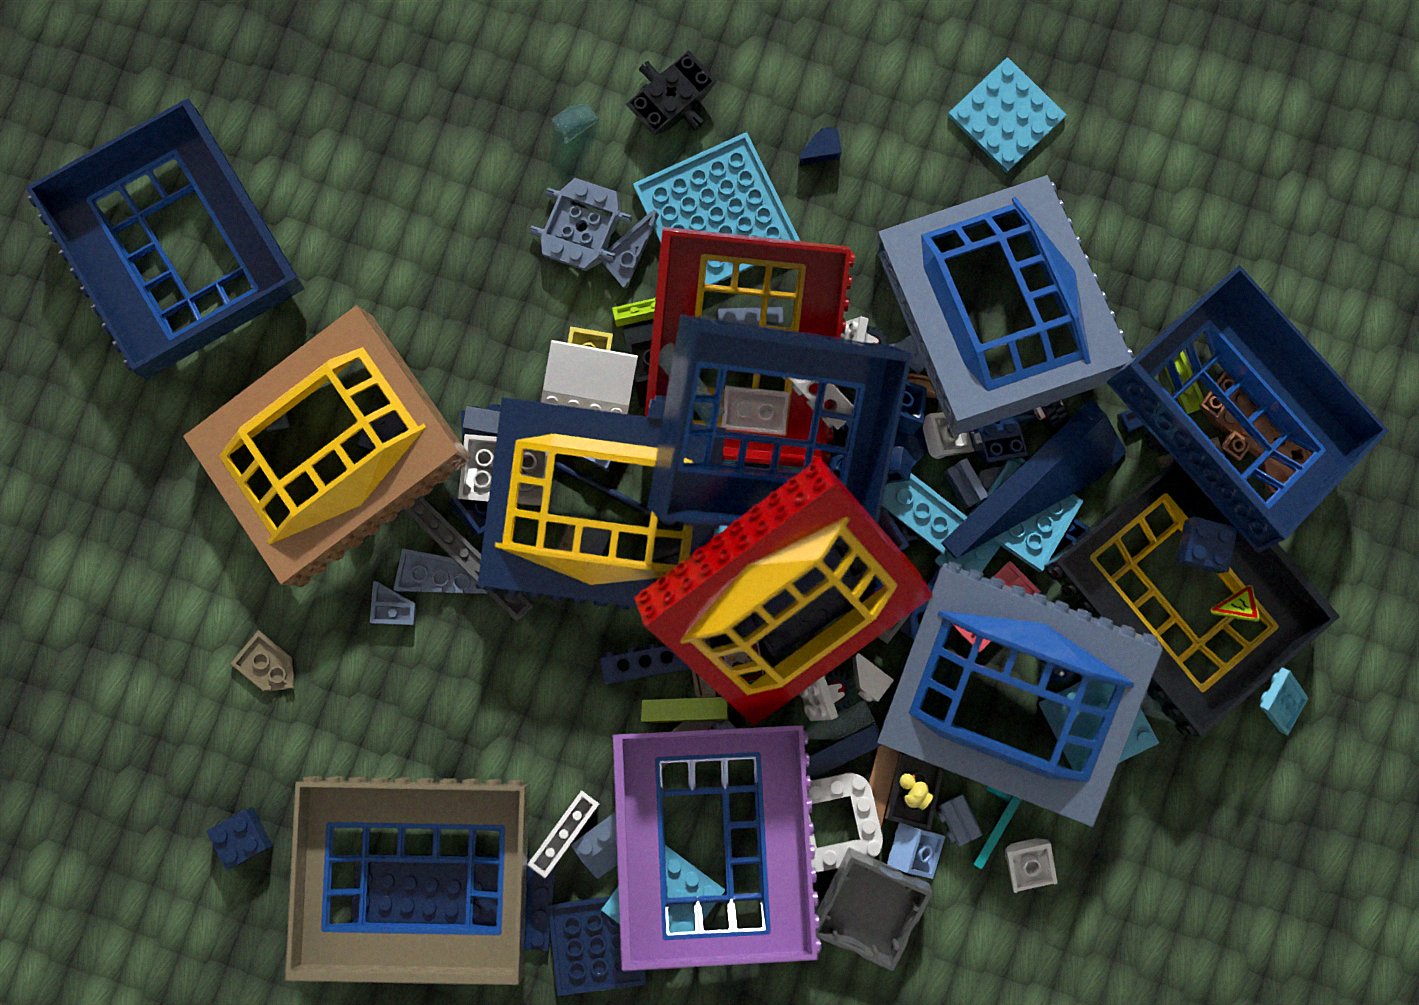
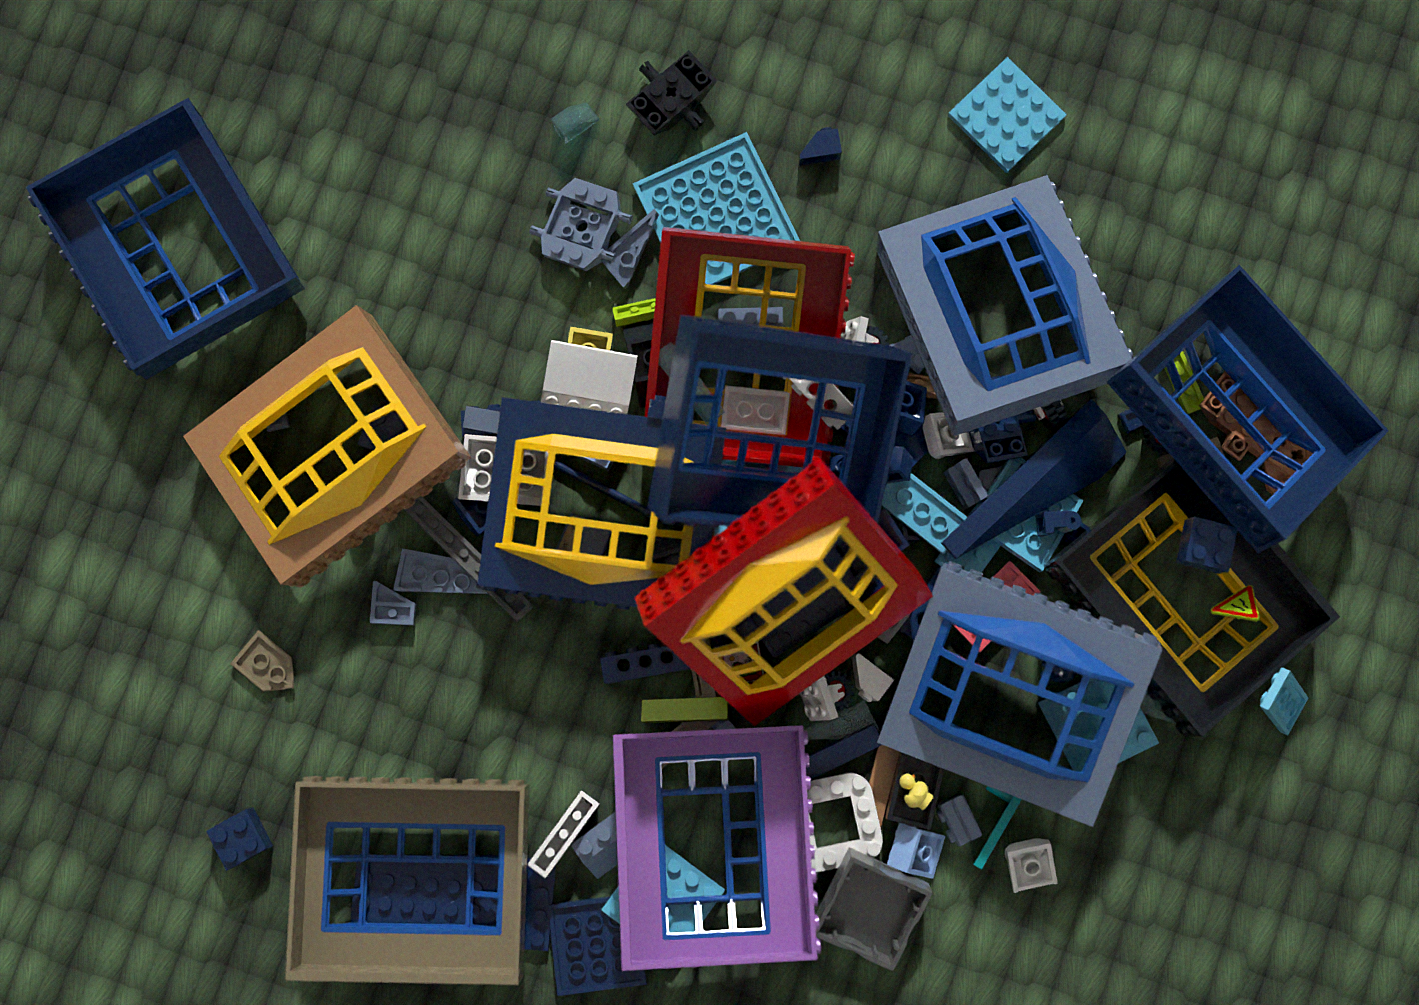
(1057, 520): none -> dark blue leg

